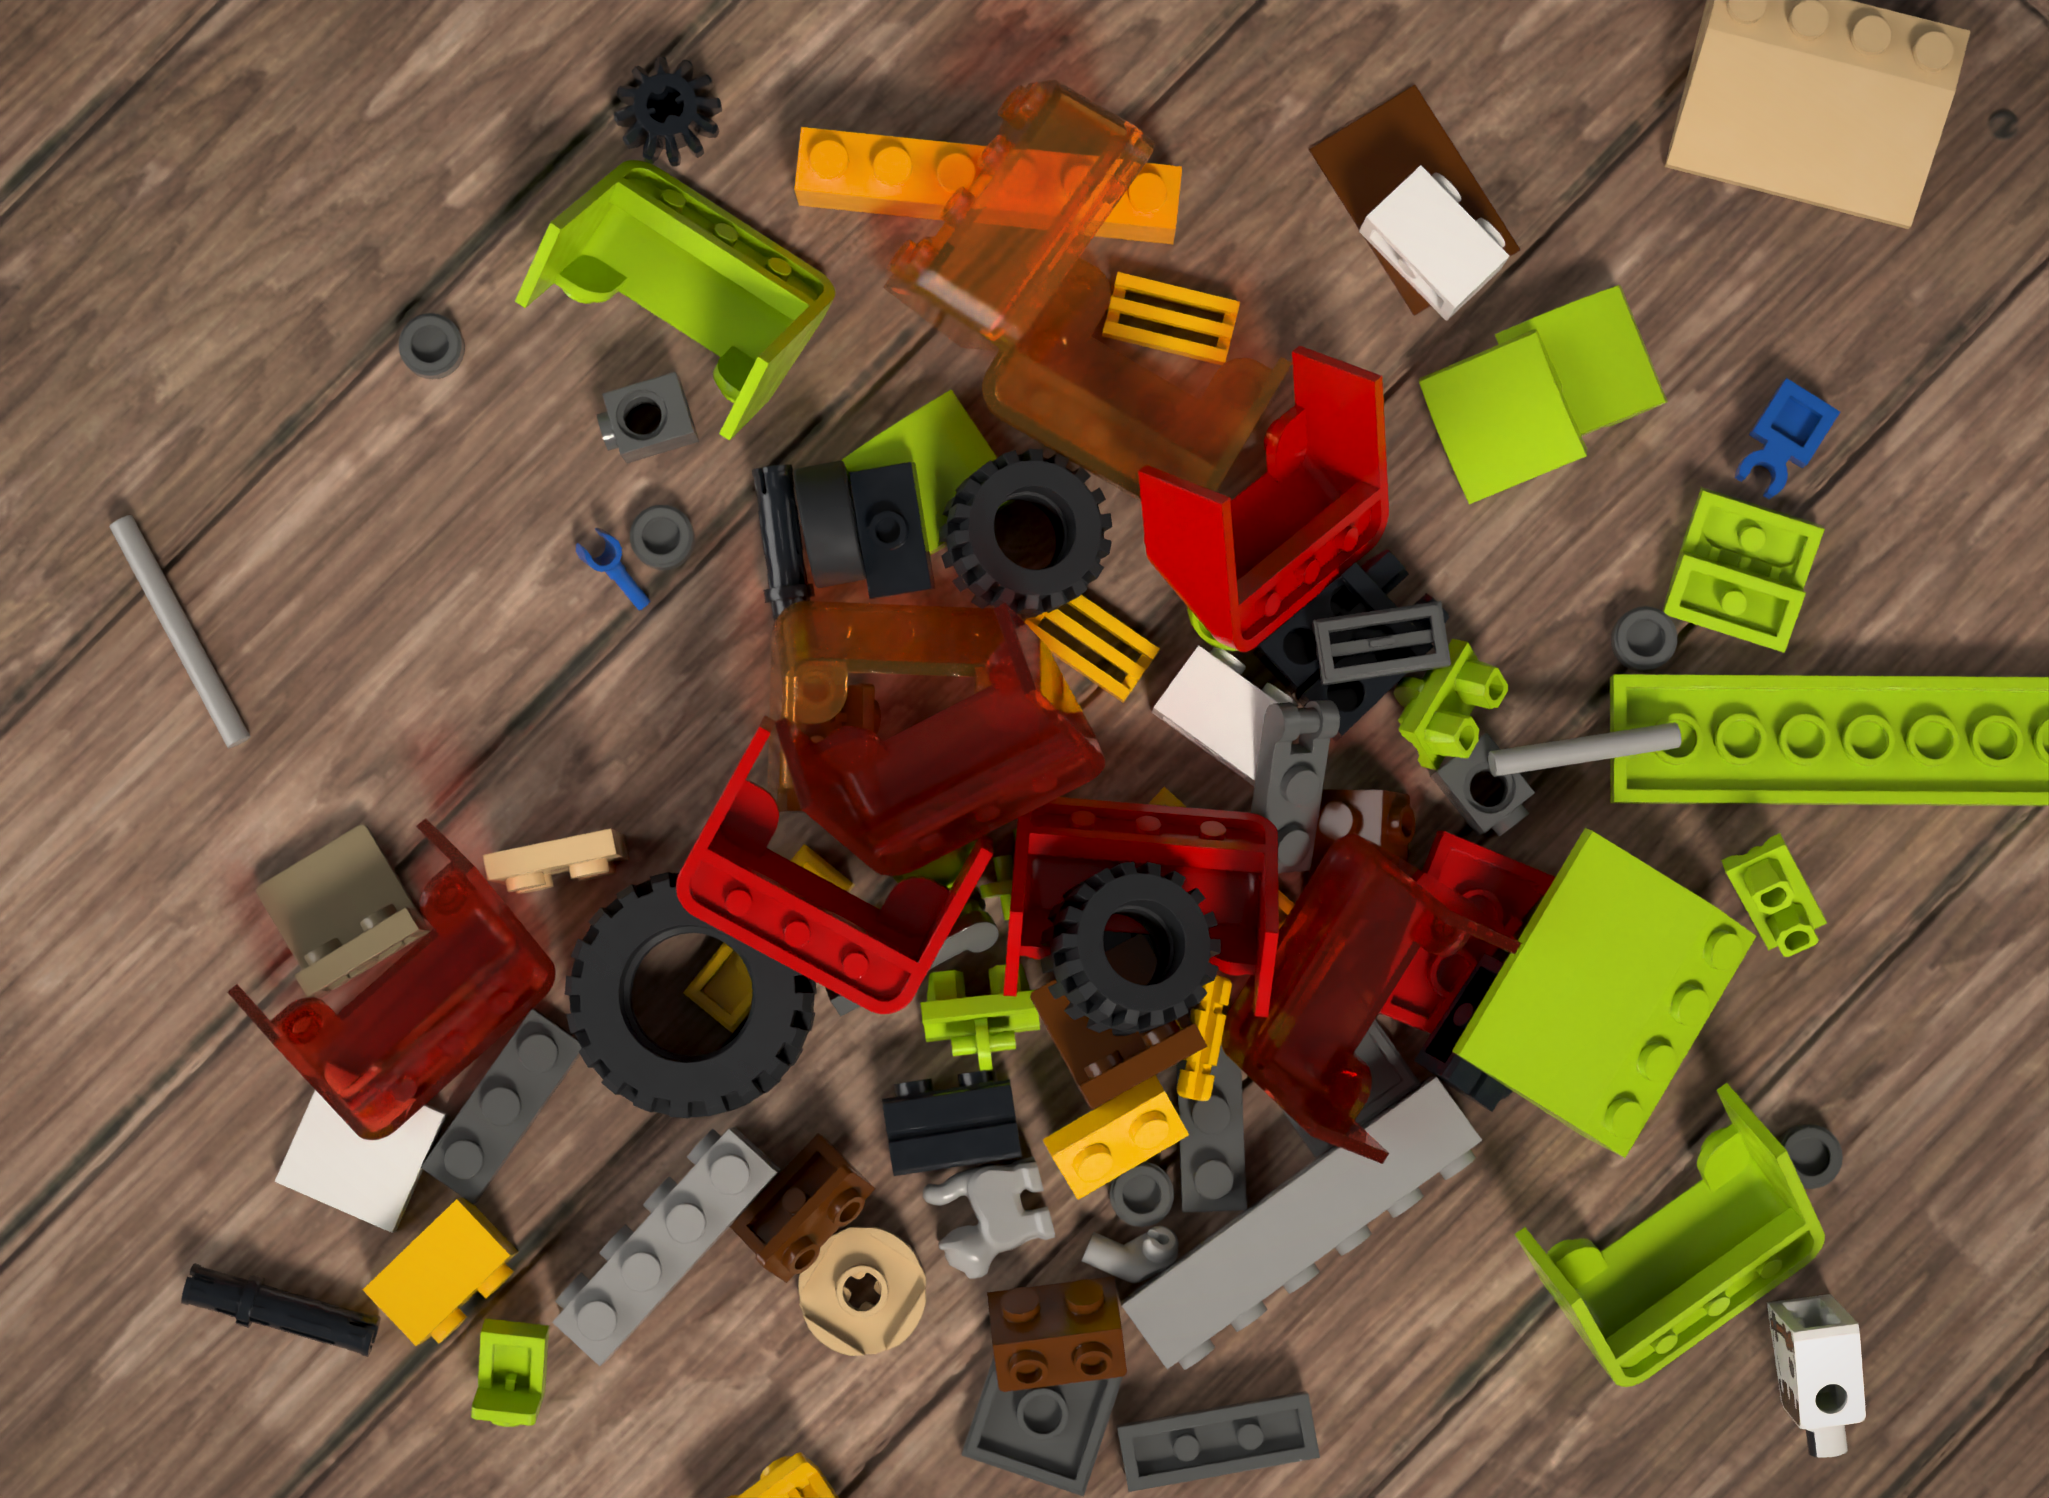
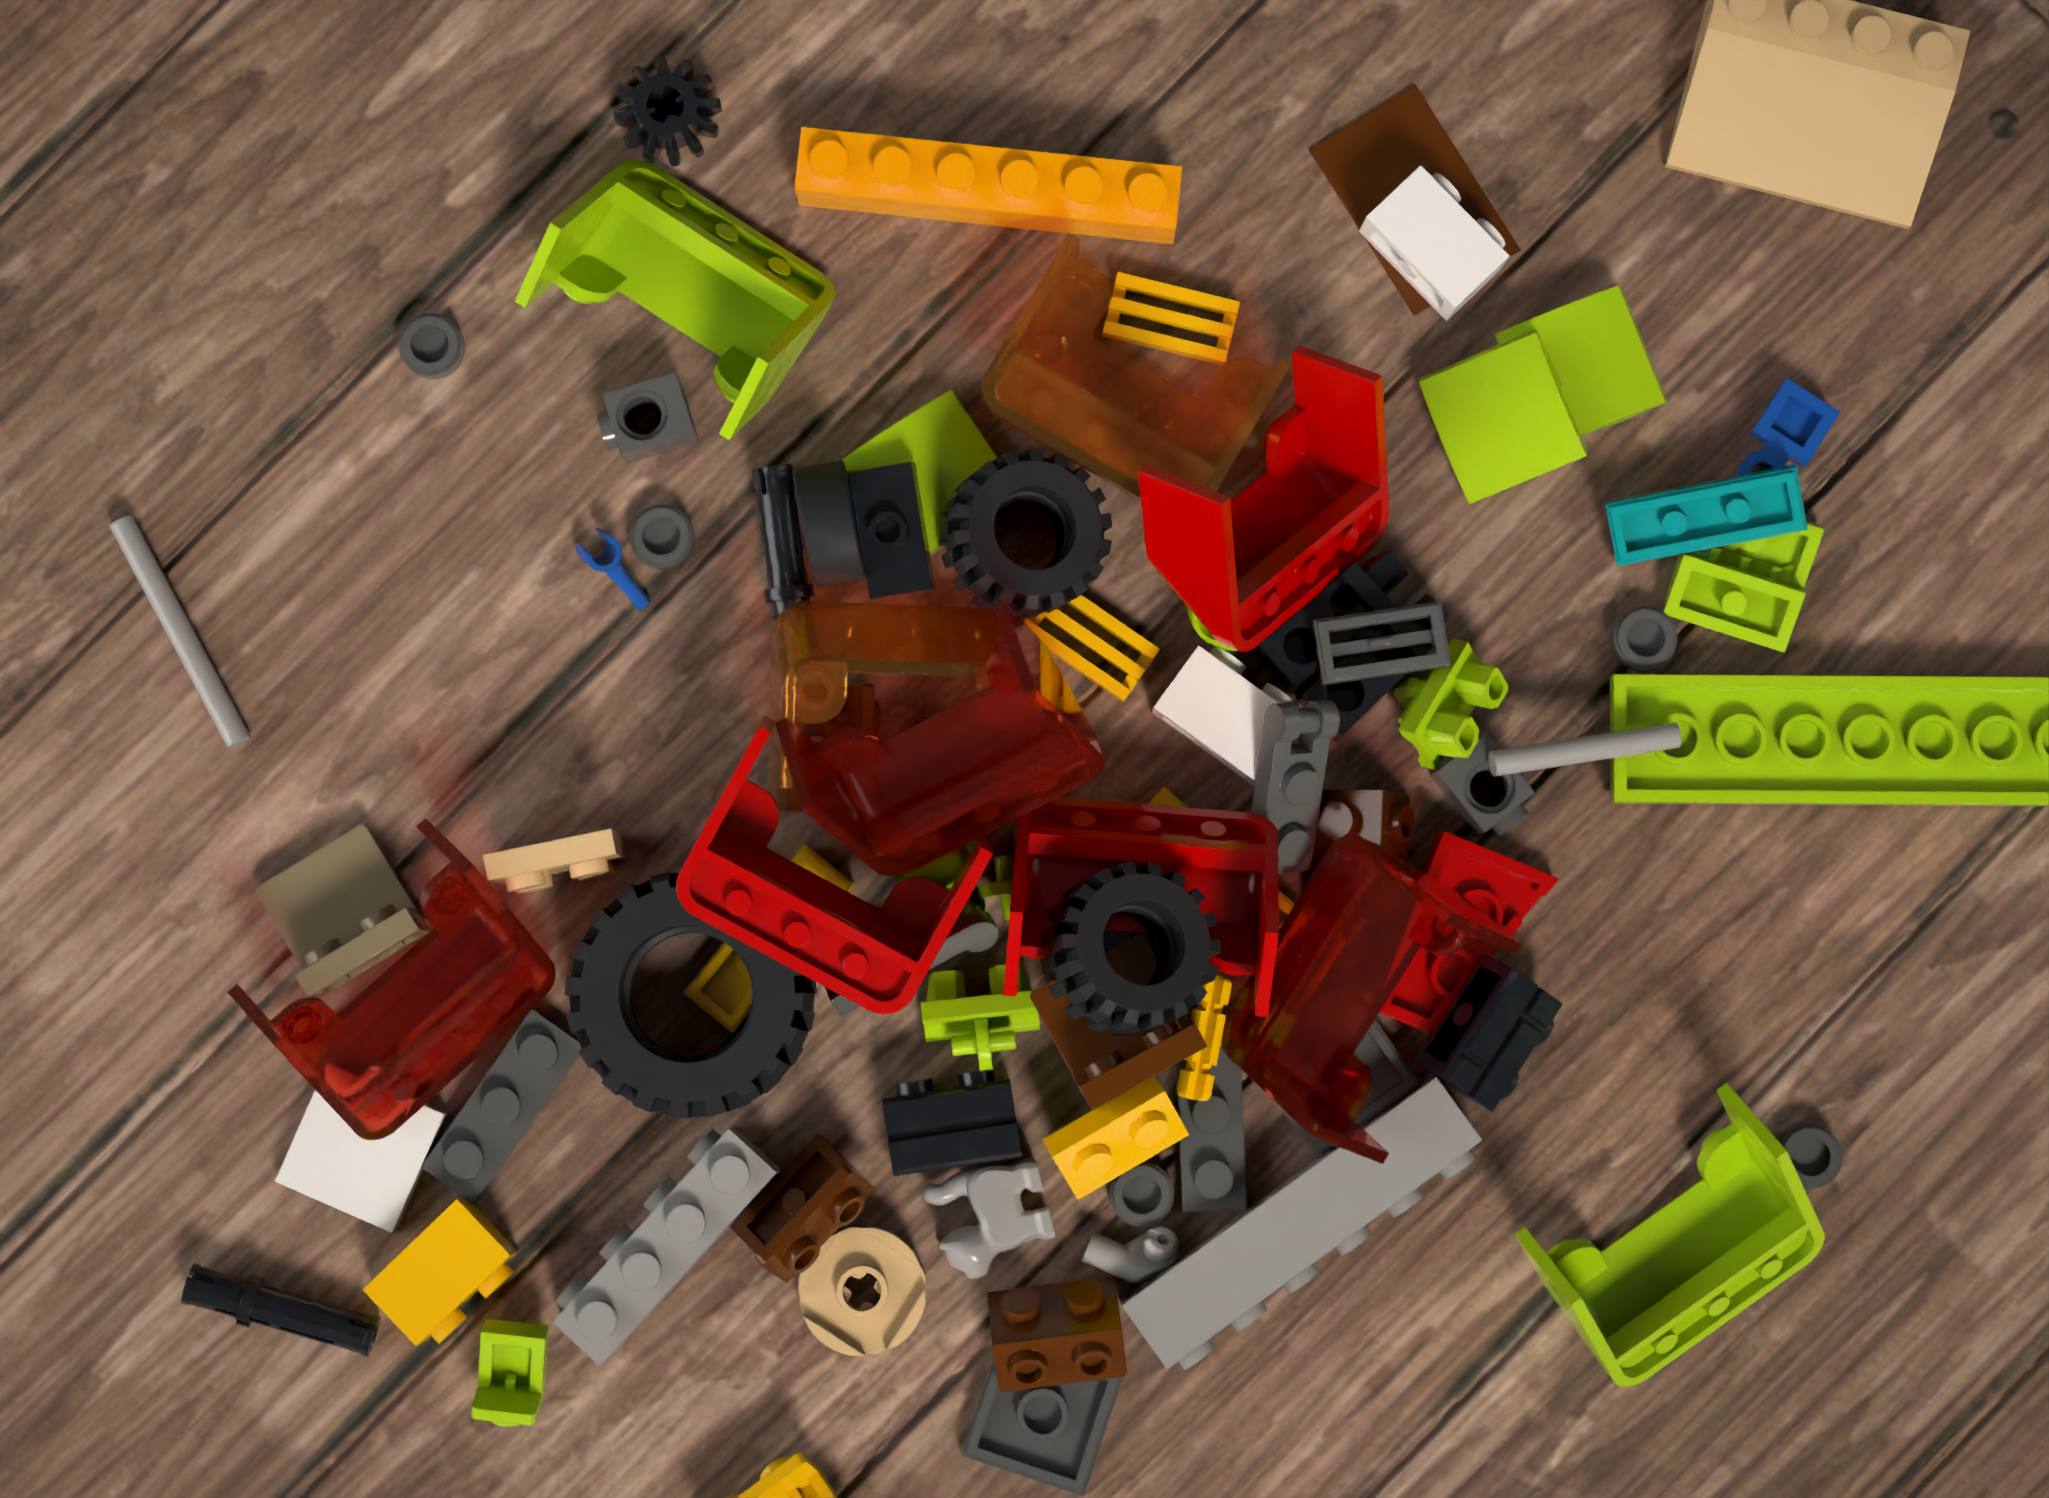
(1022, 218): clear orange windscreen -> none
(1218, 1441): dark grey plate -> none
(1604, 993): lime slope -> none
(1706, 515): none -> teal tile
(1776, 896): lime hips -> none
(1818, 1369): white torso -> none

